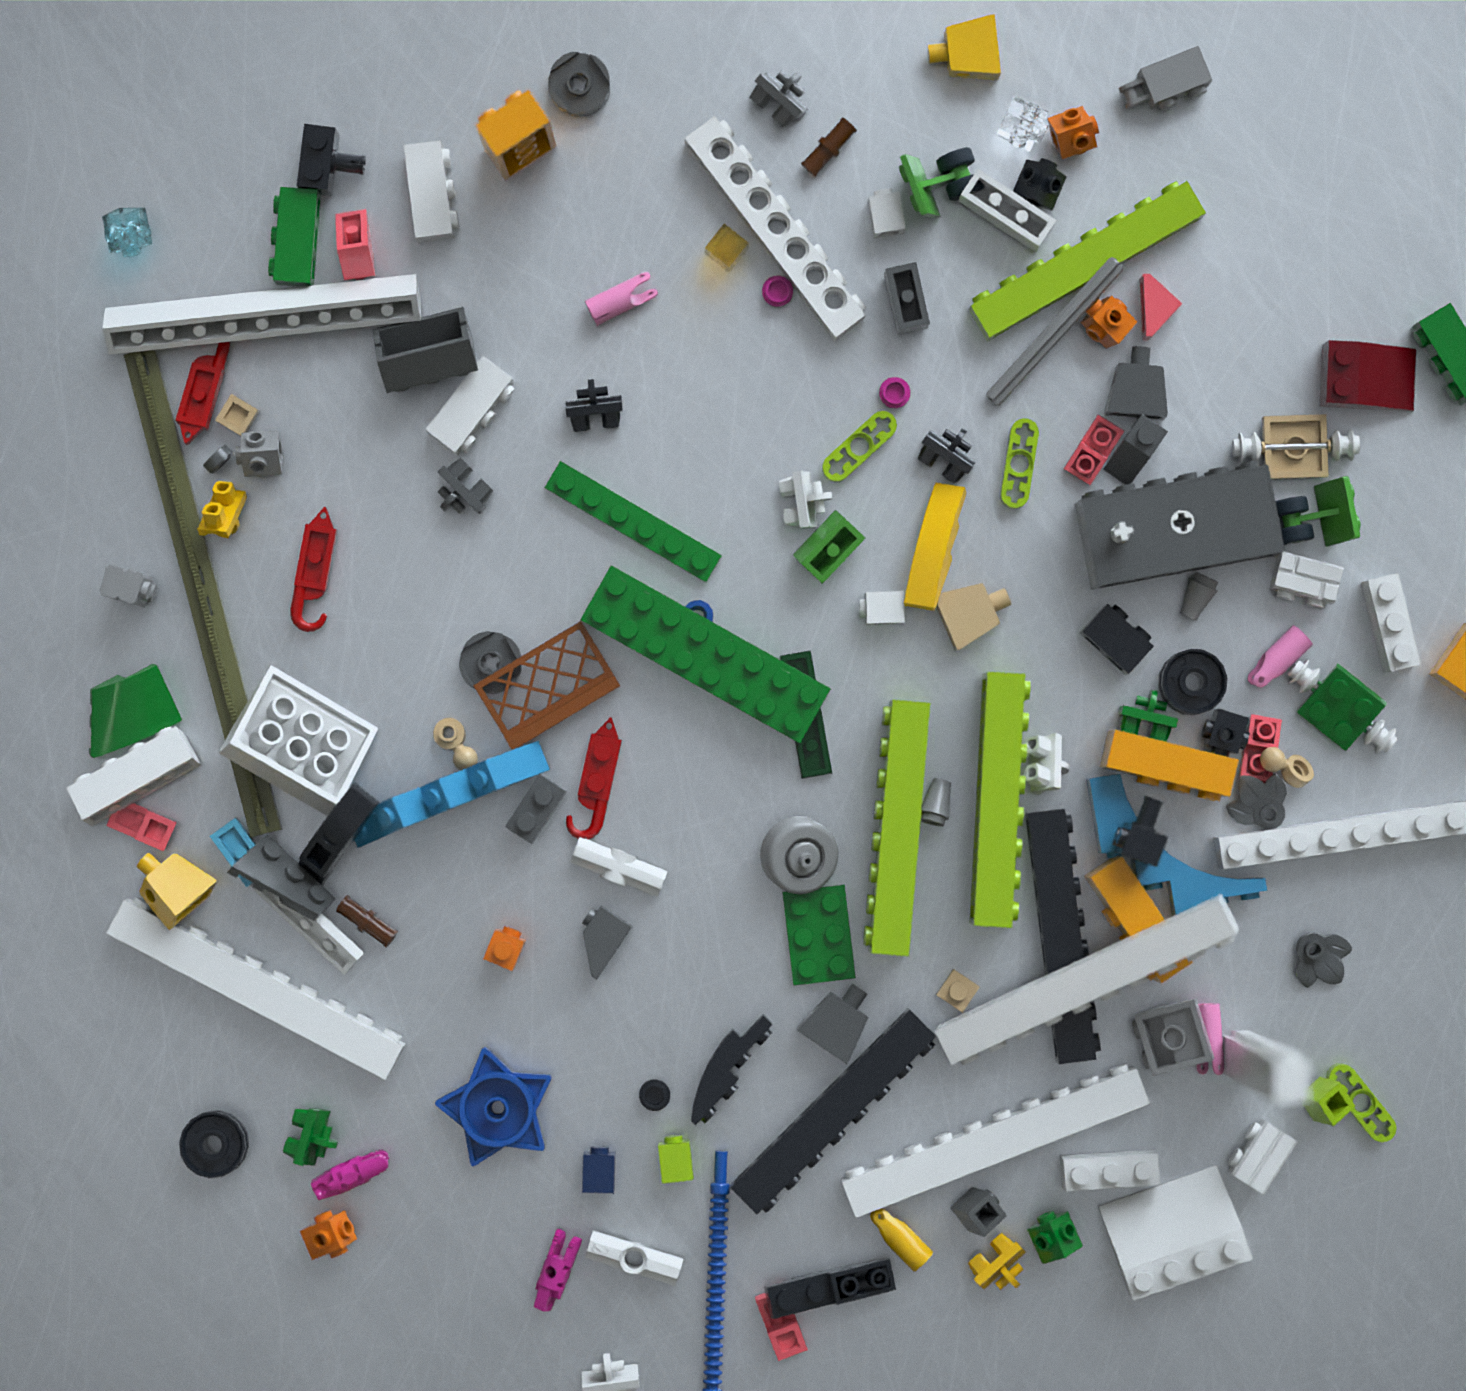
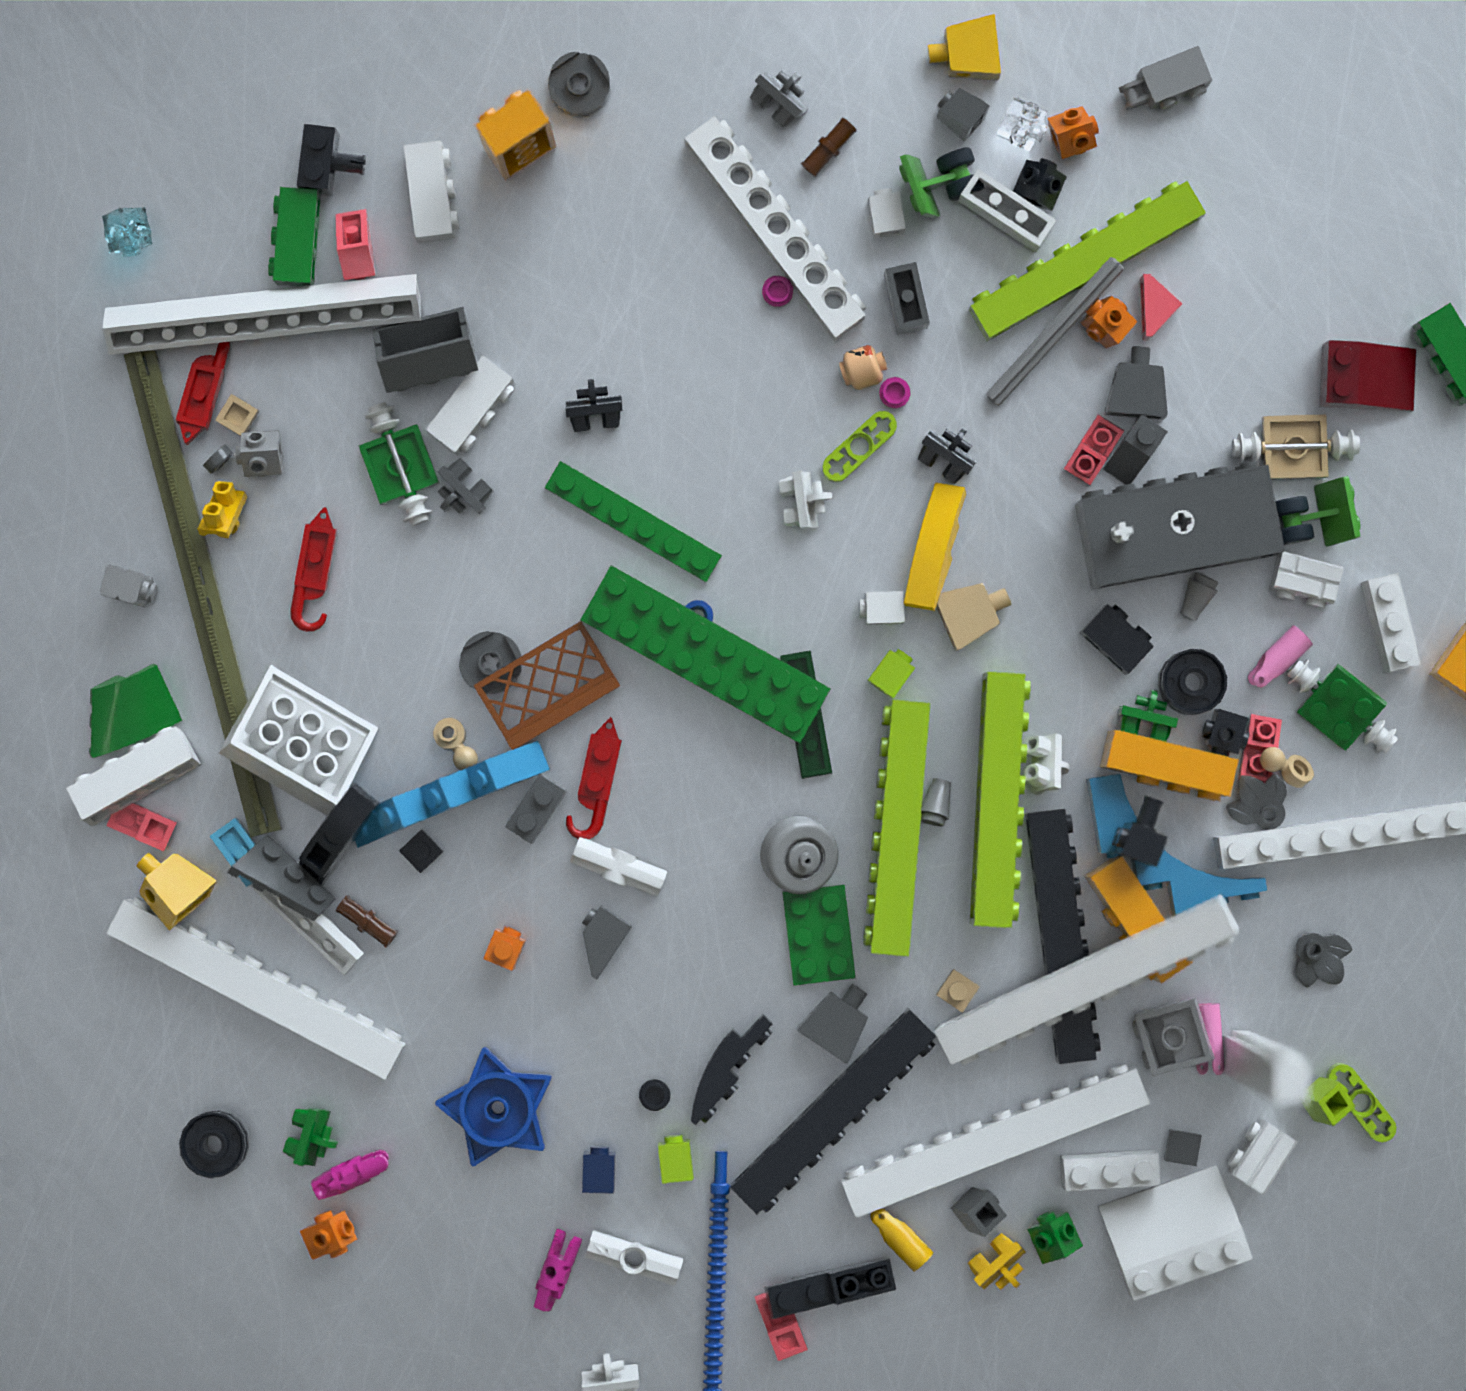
(398, 464): none -> green plate
(421, 851): none -> black plate
(619, 299): bright pink piece -> none
(726, 248): clear yellow brick -> none
(829, 546): bright green brick -> none
(863, 367): none -> light nougat head
(892, 672): none -> lime brick
(962, 112): none -> dark grey slope
(1023, 488): lime beam -> none
(1182, 1147): none -> dark grey tile

